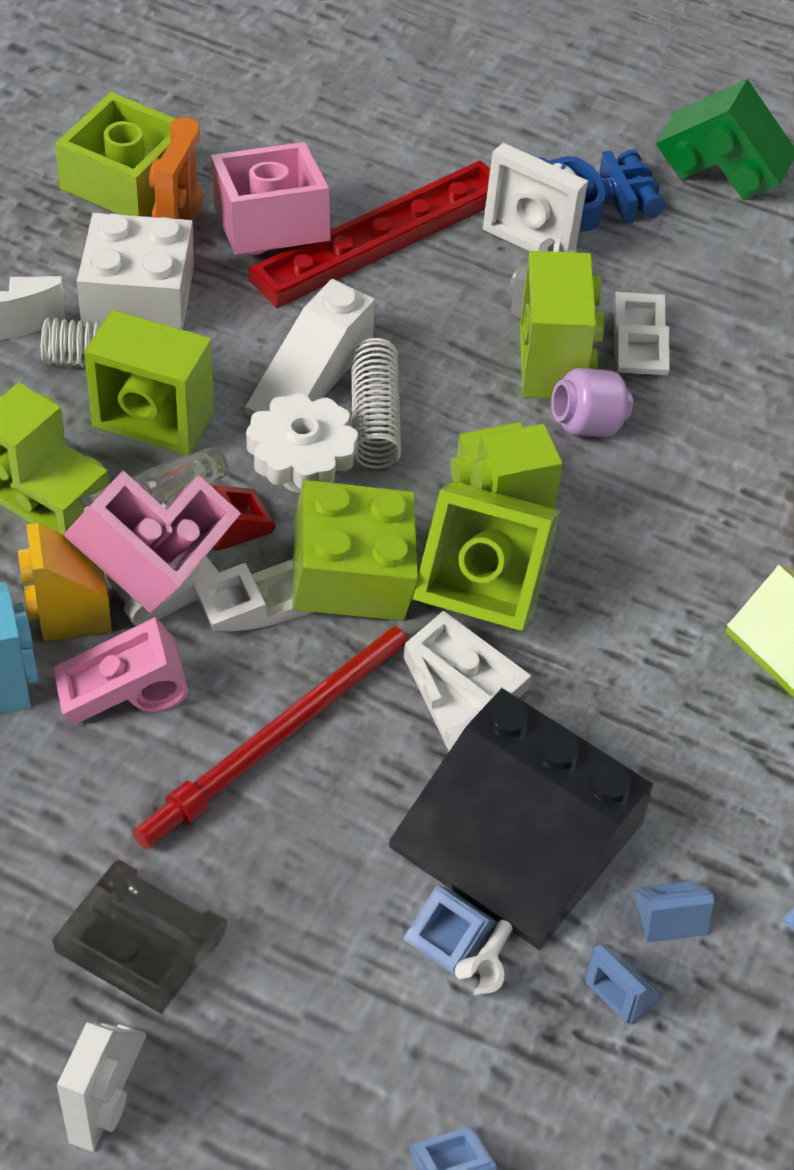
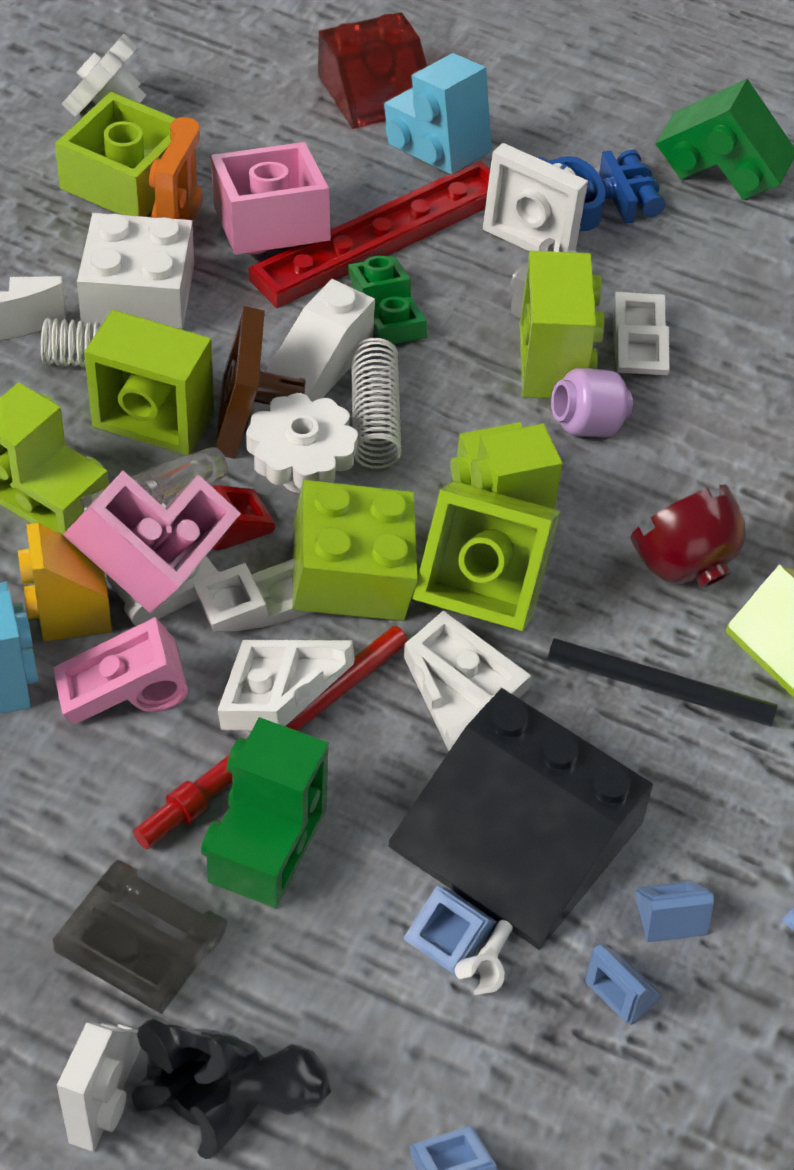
(105, 76): none -> white plant
(220, 1079): none -> black animal
(246, 384): none -> reddish brown tile
(271, 814): none -> green brick
(280, 679): none -> white wing
(369, 65): none -> clear red slope
(395, 311): none -> green slope
(443, 115): none -> medium azure brick
(662, 682): none -> black bar
(693, 538): none -> dark red cylinder

